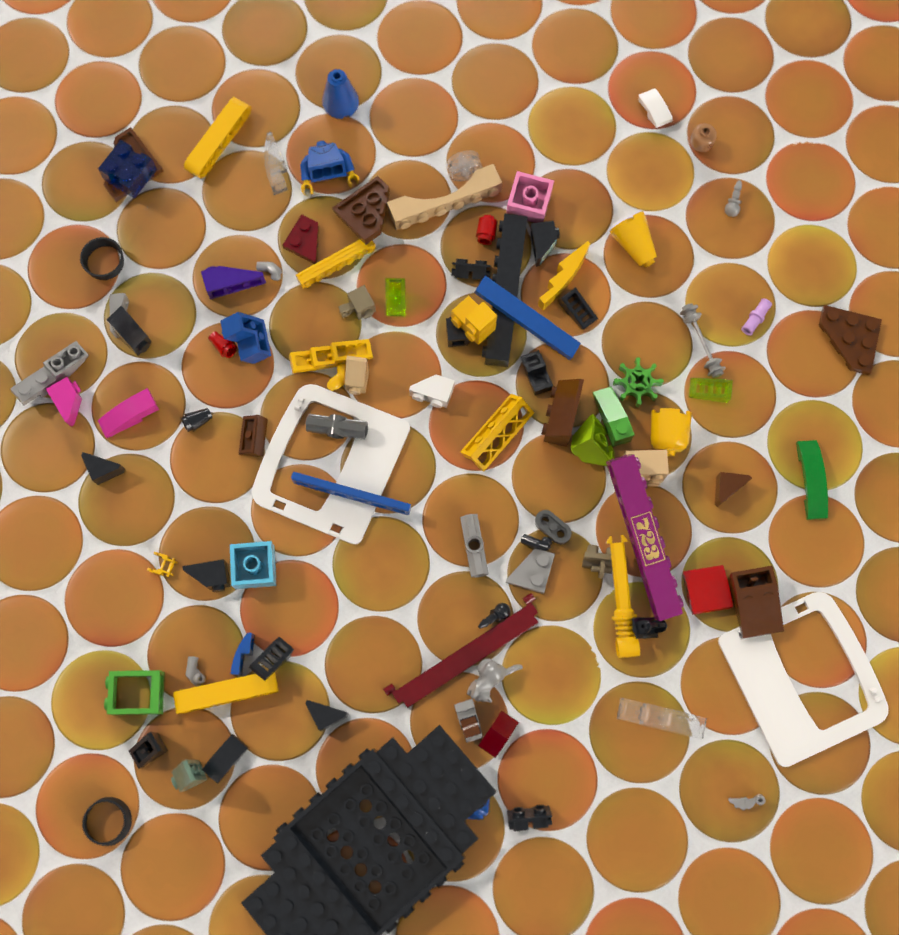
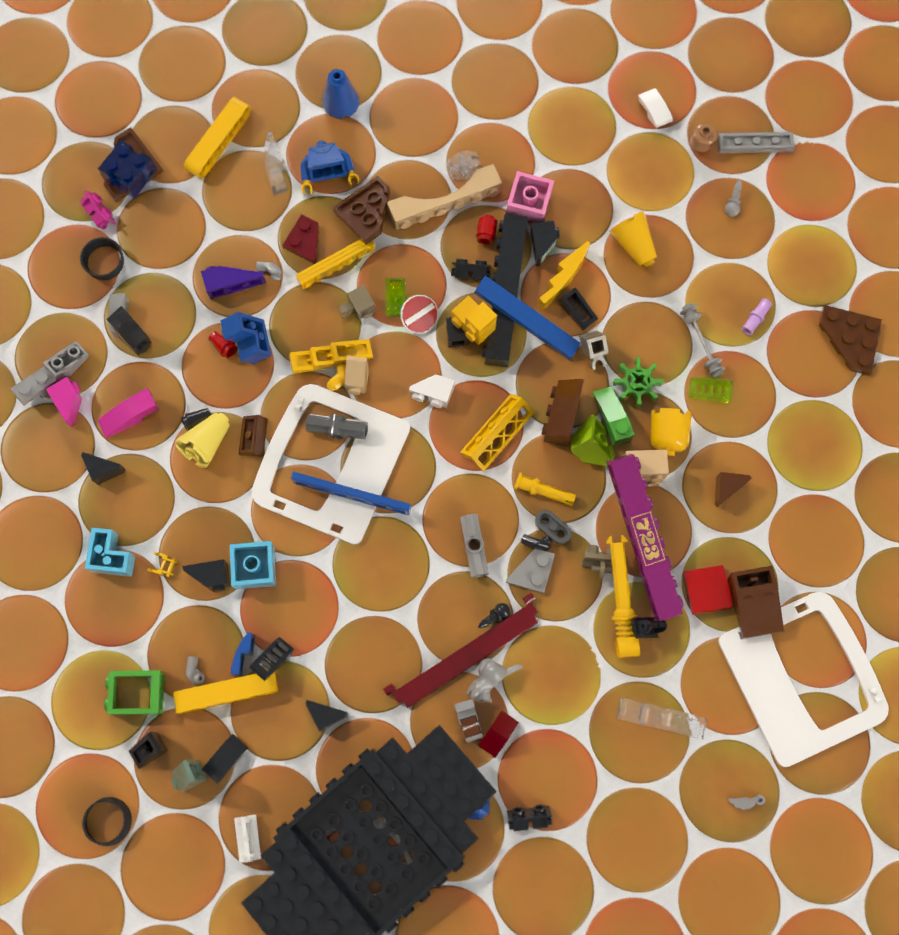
(93, 203): none -> dark pink hinge
(103, 555): none -> medium azure brick
(203, 439): none -> light yellow cone
(247, 838): none -> white hinge
(419, 314): none -> piece
(534, 486): none -> yellow pin
(536, 372): black slope -> none
(593, 347): none -> dark tan brick
(755, 142): none -> light grey tile
(814, 479): green slope -> none

